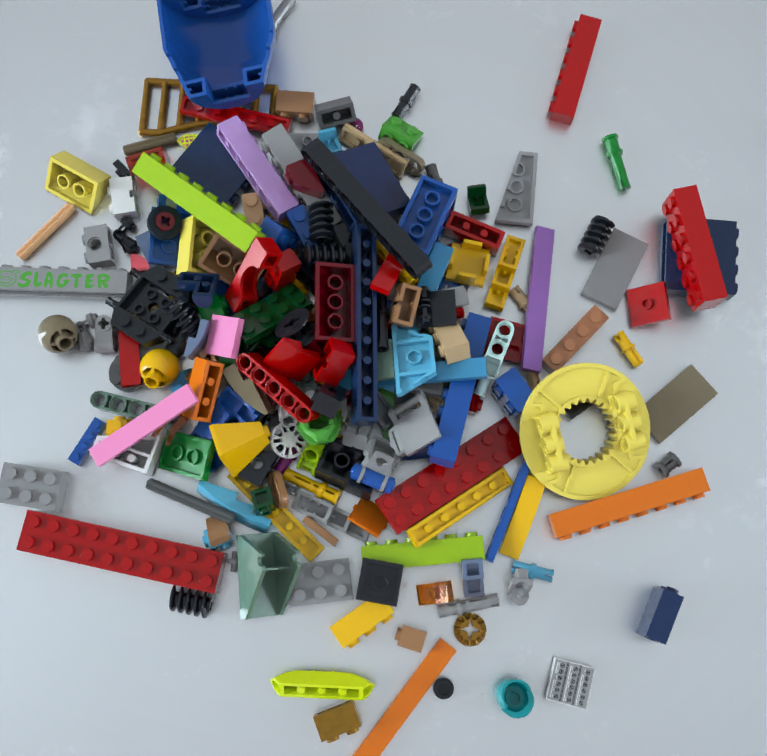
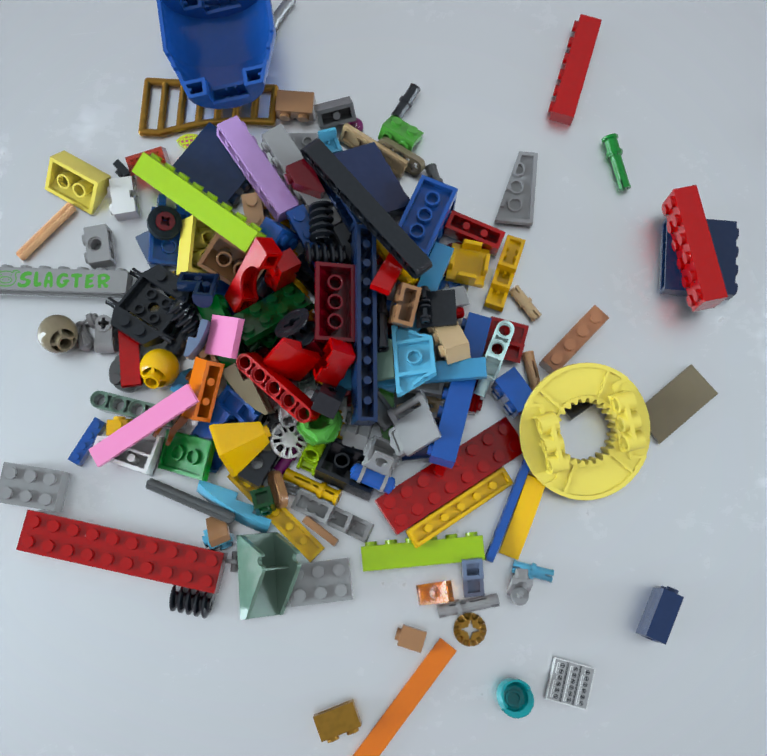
(128, 244): black piece -> none
(139, 263): coral tile -> none
(148, 144): dark tan axle -> none
(254, 120): red tile -> none
(322, 685): neon yellow brick -> none
(360, 622): yellow brick -> none
(368, 517): orange piece -> none
(379, 582): black tile -> none
(443, 688): black plate -> none
(477, 199): dark green bracket -> none
(537, 300): medium lavender tile -> none
(595, 235): black piece -> none
(614, 269): light grey tile -> none
(627, 503): orange brick -> none
(628, 349): yellow axle -> none
(648, 304): red plate -> none
(665, 470): dark grey bush -> none

